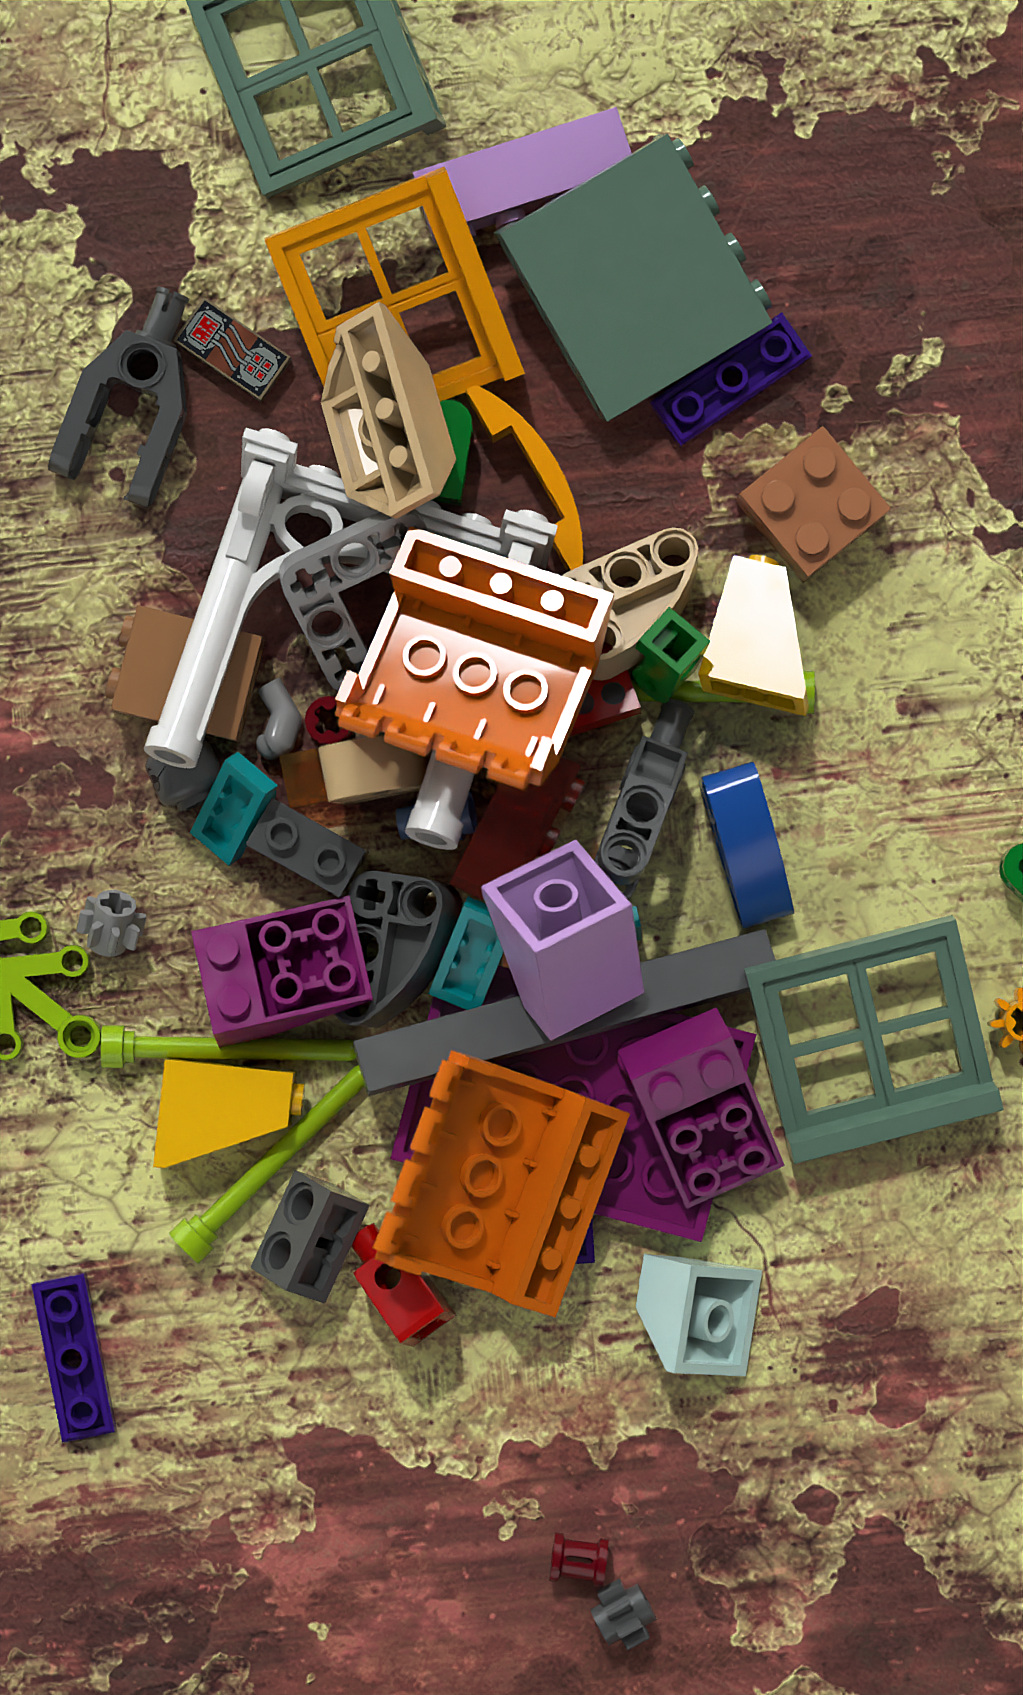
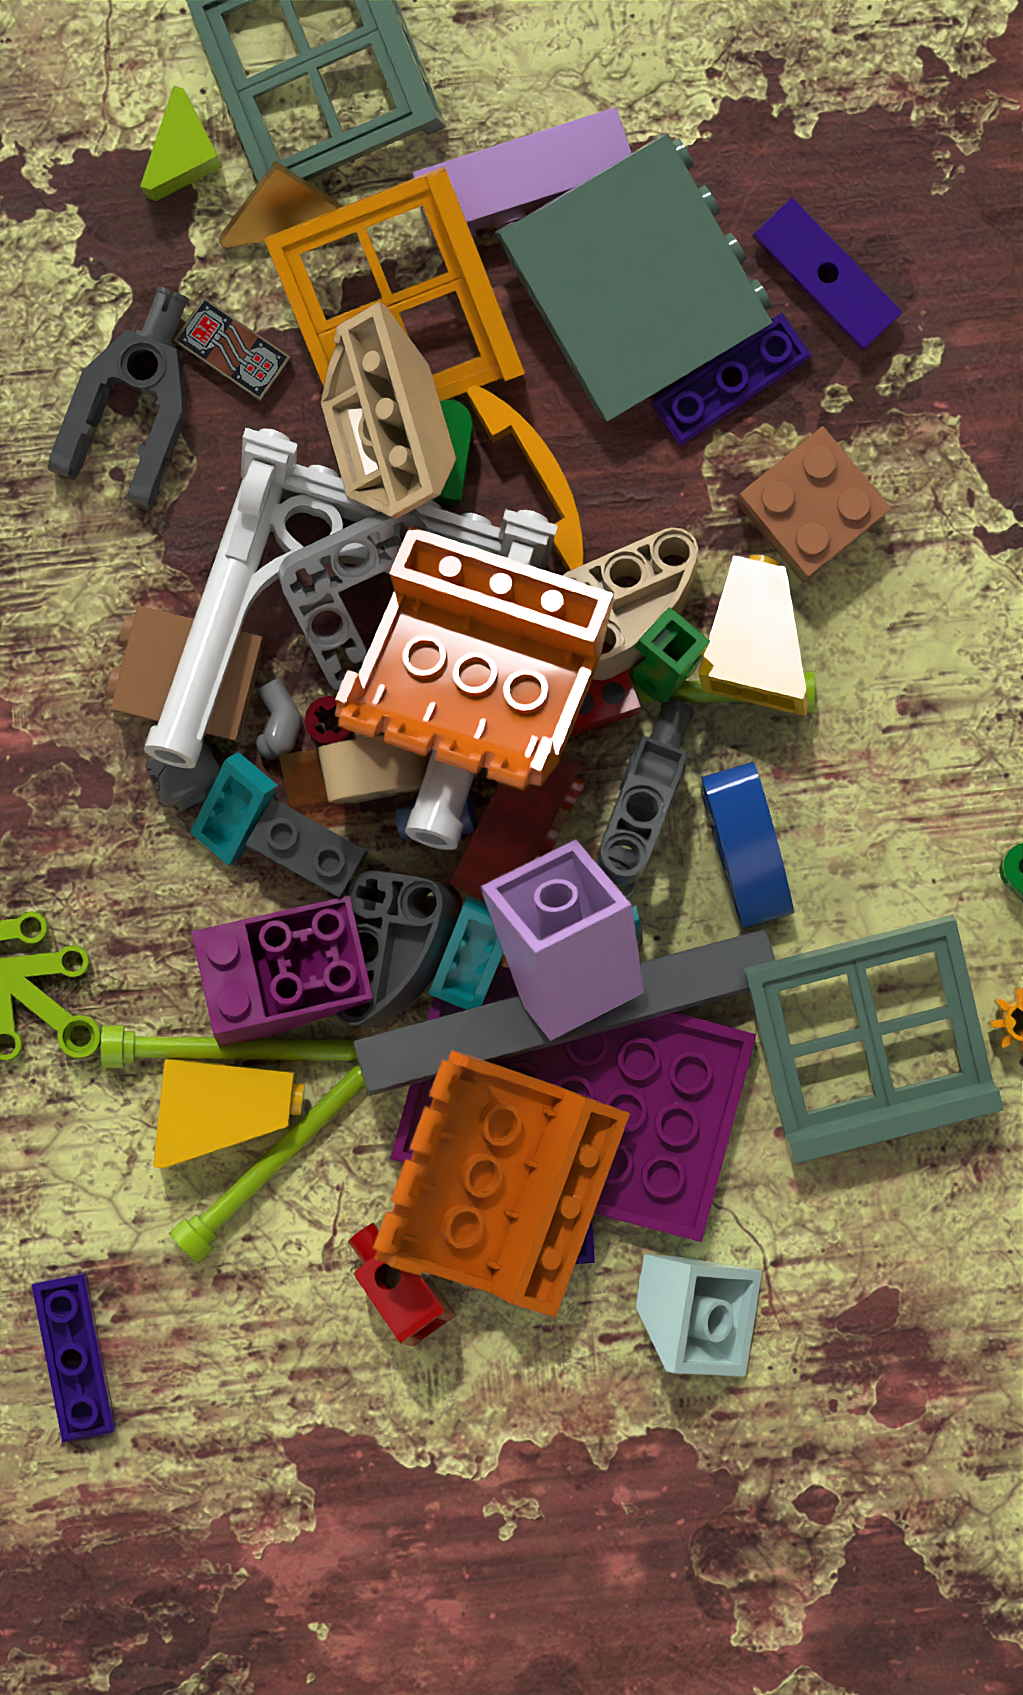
(111, 923): light grey gear -> none
(180, 150): none -> lime slope
(275, 205): none -> pearl gold tile
(309, 1236): dark grey brick -> none
(576, 1570): dark red bush -> none
(623, 1614): dark grey gear -> none
(701, 1107): magenta slope -> none
(803, 250): none -> dark purple tile

